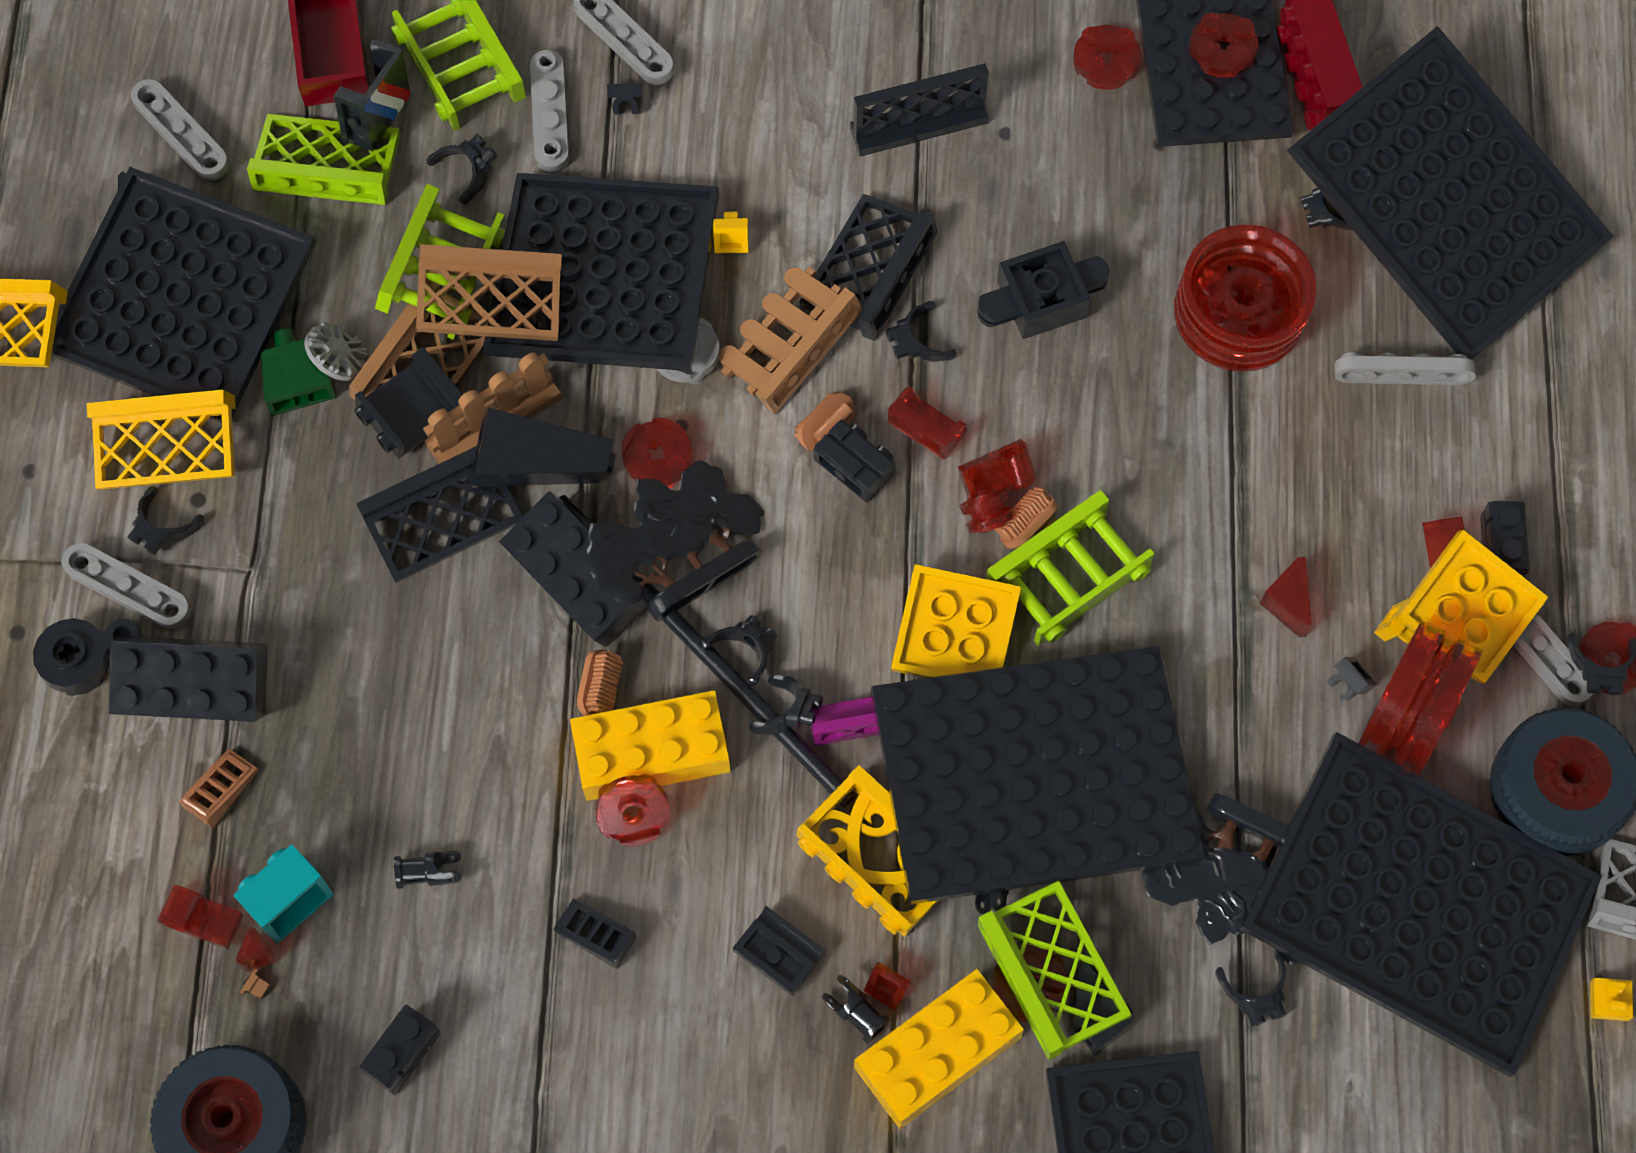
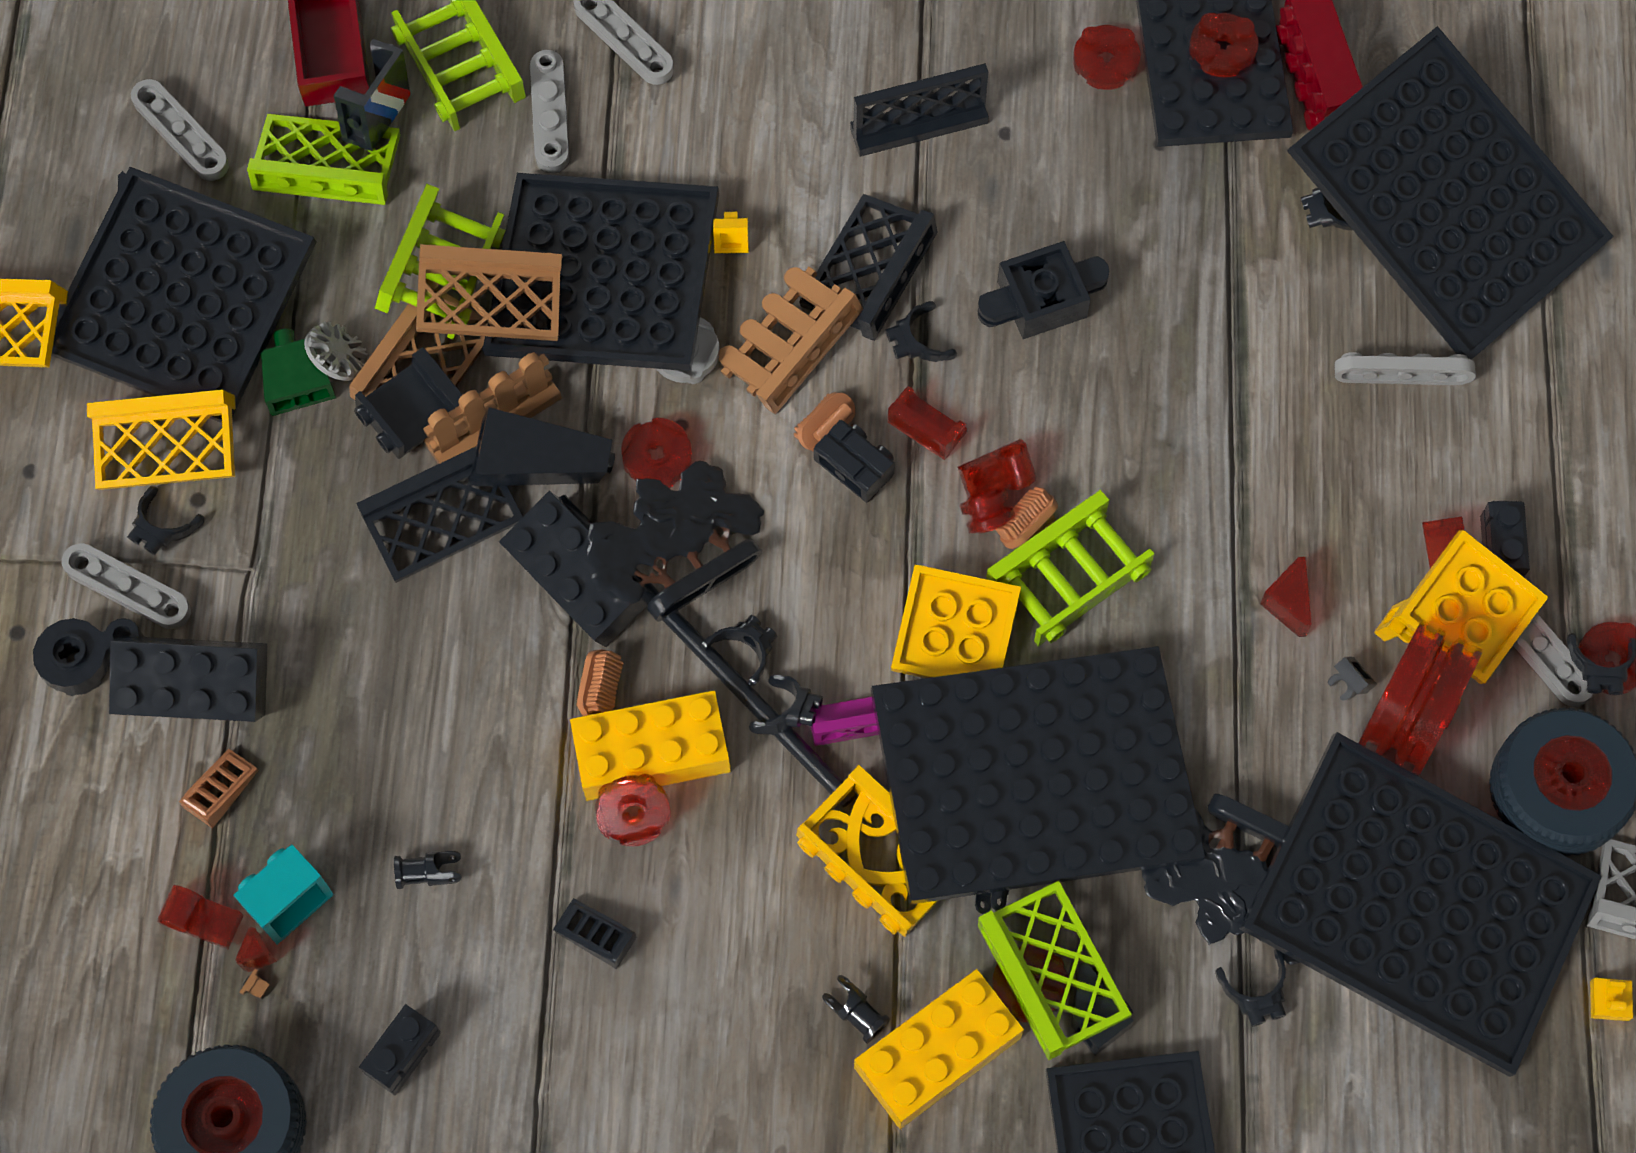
(479, 158): black helmet -> none
(625, 92): black tile -> none
(779, 951): black plate -> none
(887, 986): clear red slope -> none
(1244, 297): clear red wheel -> none

